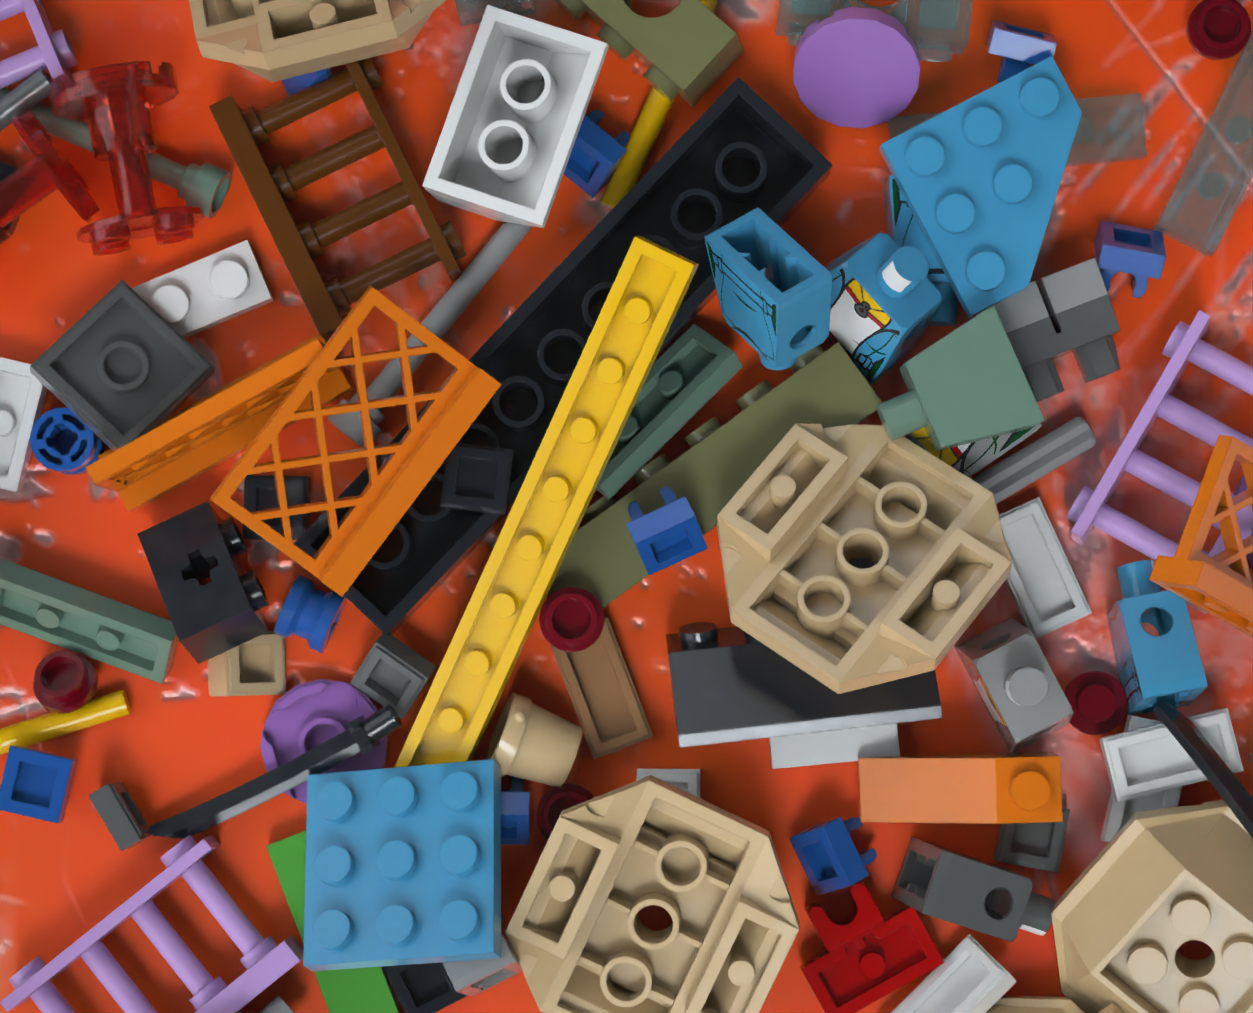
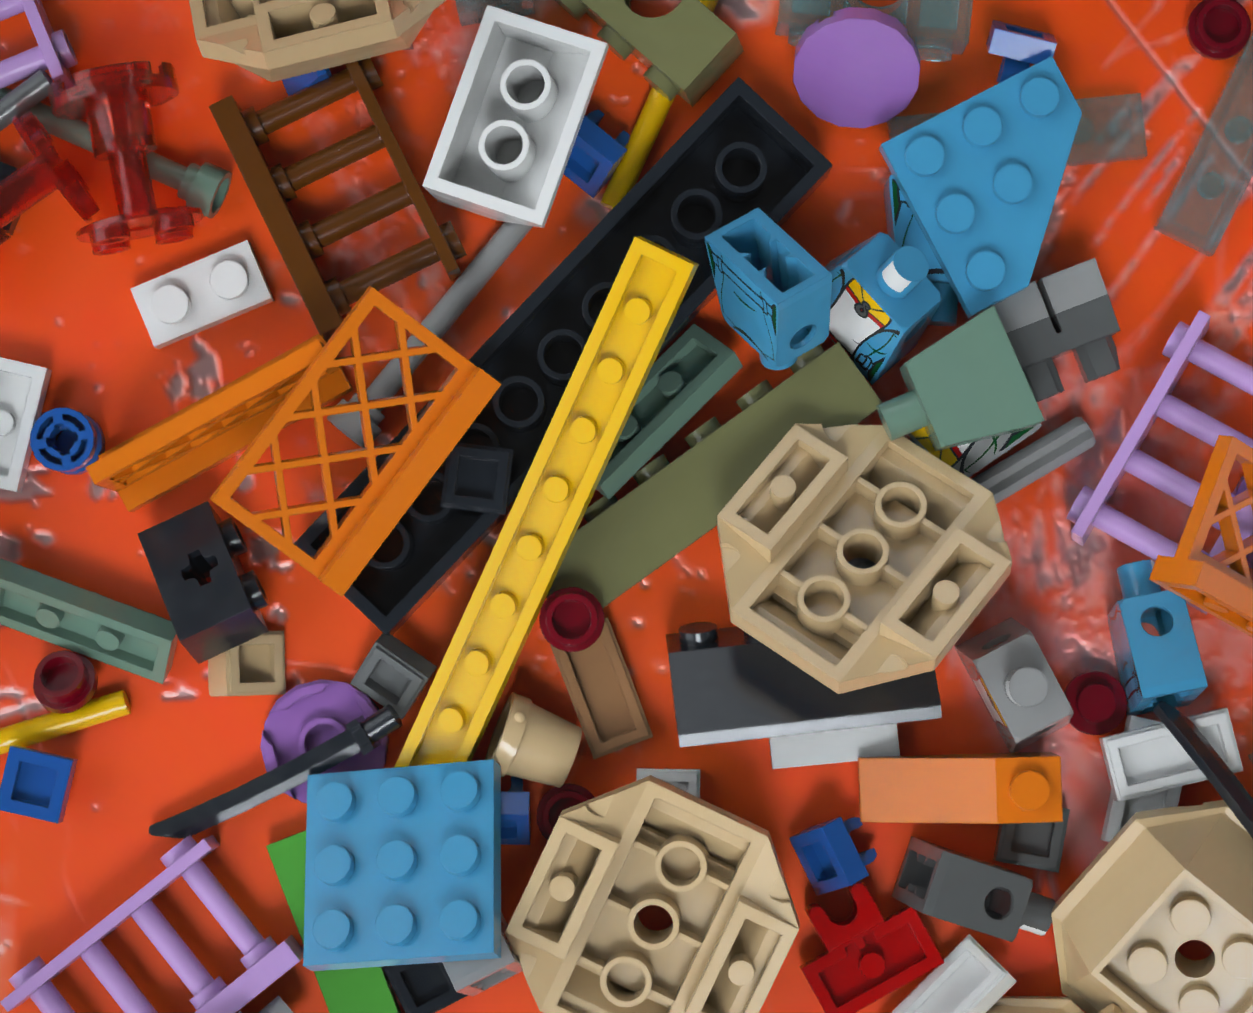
(120, 815): dark grey tile -> none
(122, 368): dark grey tile -> none
(262, 495): black tile -> none
(310, 614): blue wheel -> none
(665, 533): blue tile -> none
(1040, 572): white tile -> none
(1129, 251): blue tile -> none

